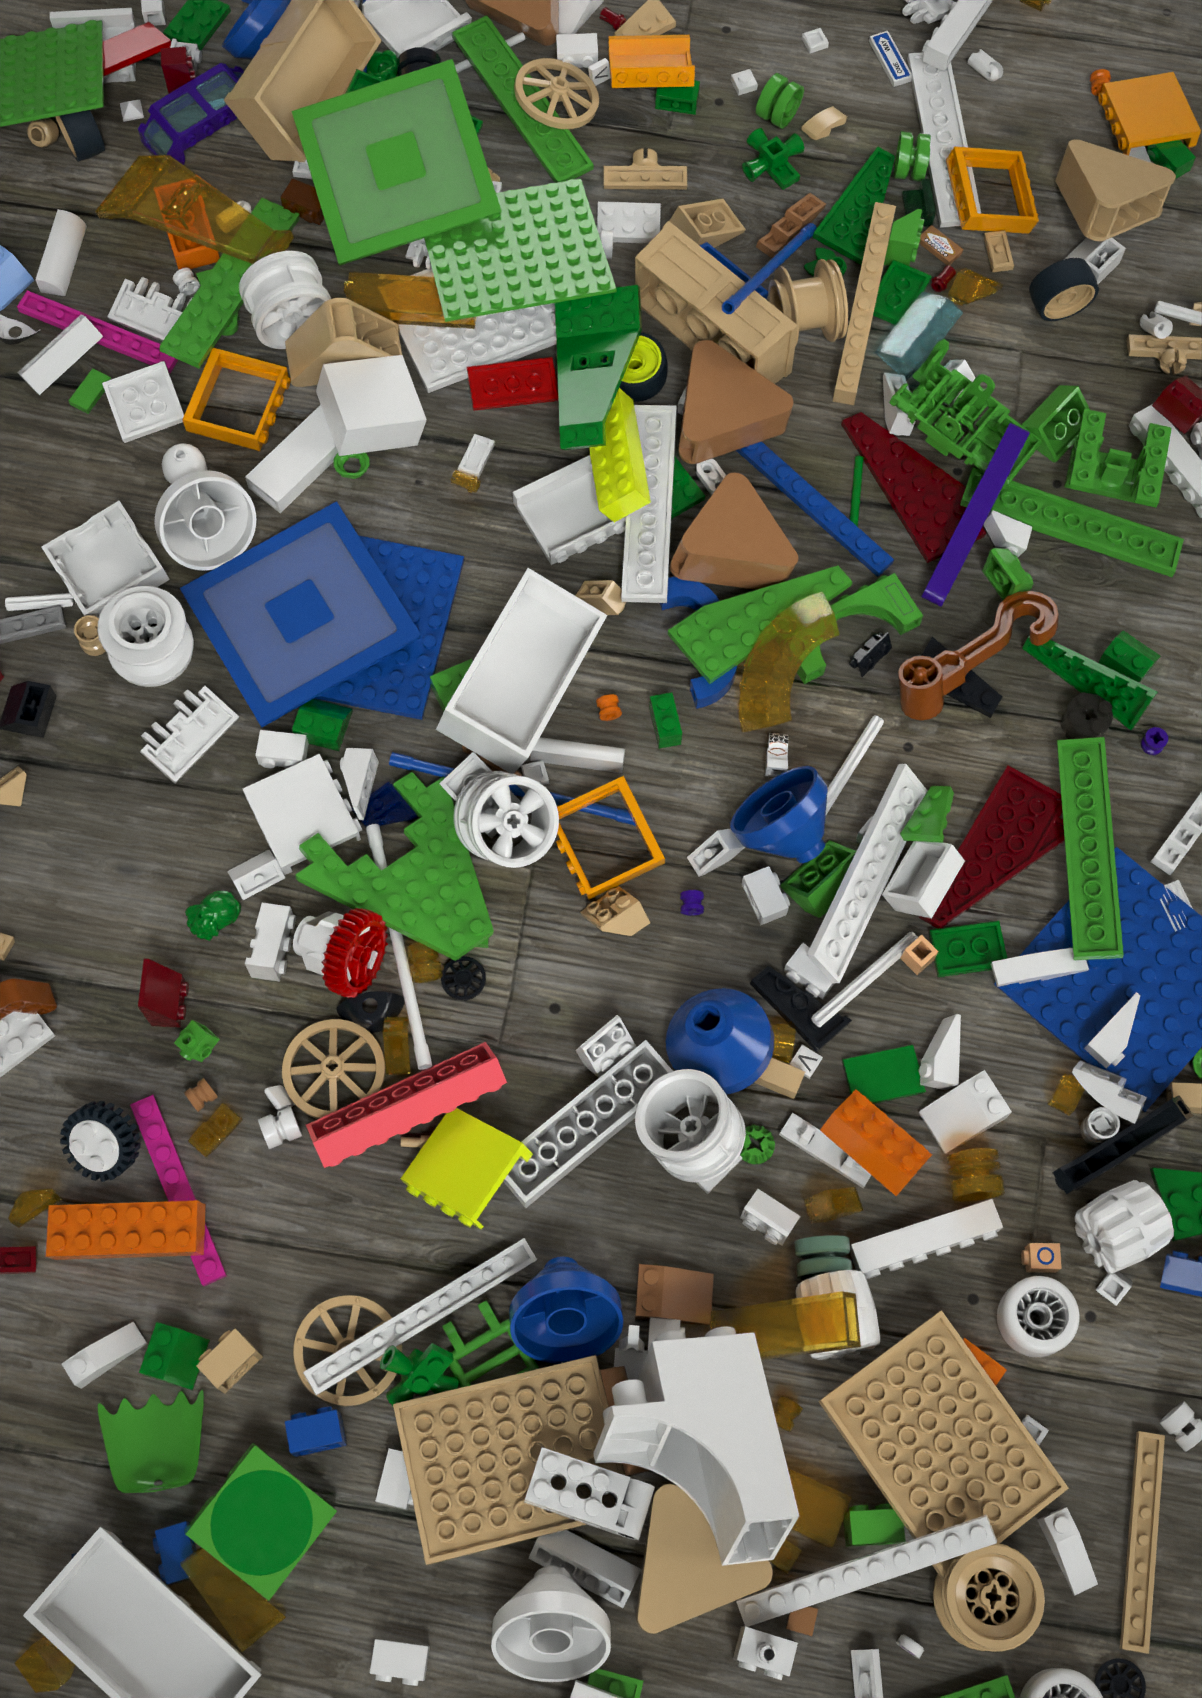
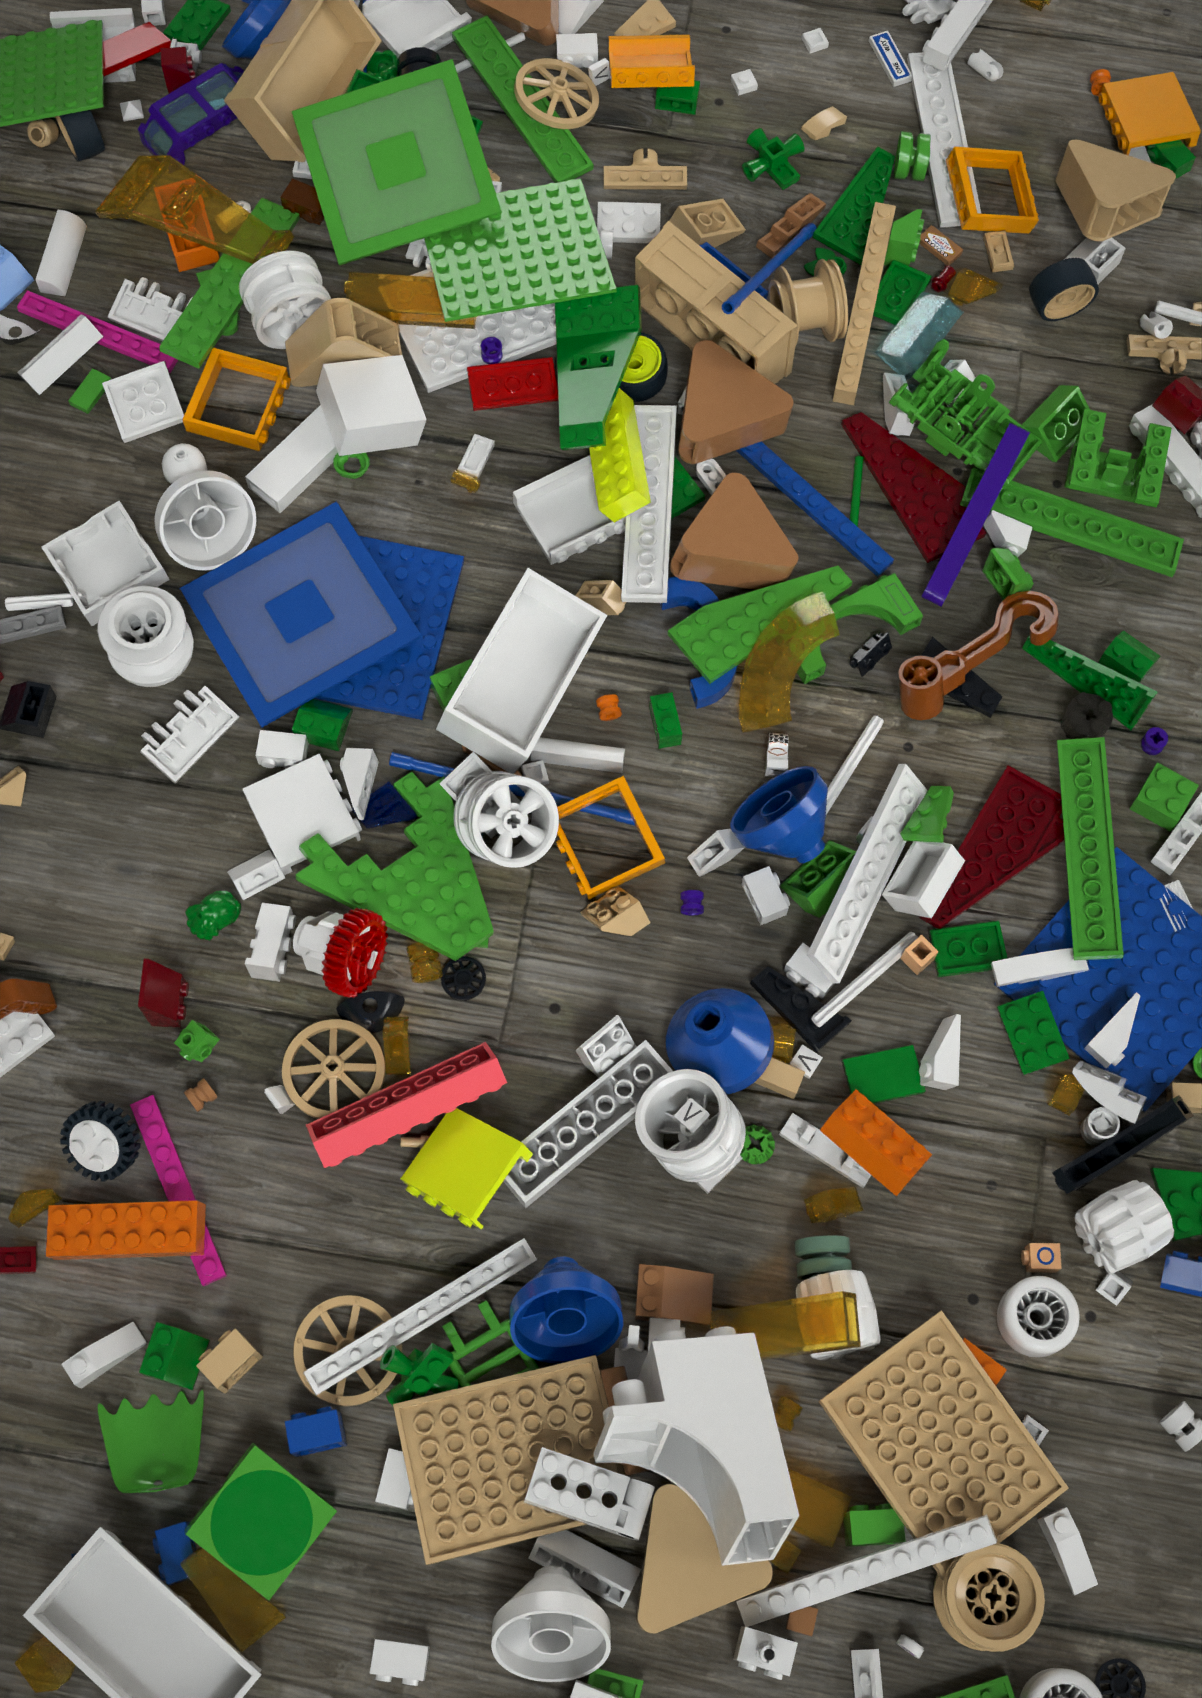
(87, 635): tan wheel -> none
(186, 281): white wheel -> none
(215, 1130): clear yellow slope -> none
(279, 1127): white wheel -> none
(420, 1046): white piece -> none
(489, 345): none -> dark purple wheel
(612, 18): dark red pin -> none
(691, 1115): none -> white tile
(769, 1217): white slope -> none
(779, 100): bright green wheel -> none
(922, 200): clear green panel -> none
(925, 1238): white brick -> none
(965, 1112): white slope -> none
(975, 1170): clear yellow wheel -> none
(1033, 1033): none -> green plate
(1142, 1542): tan plate -> none
(1164, 797): none -> bright green brick

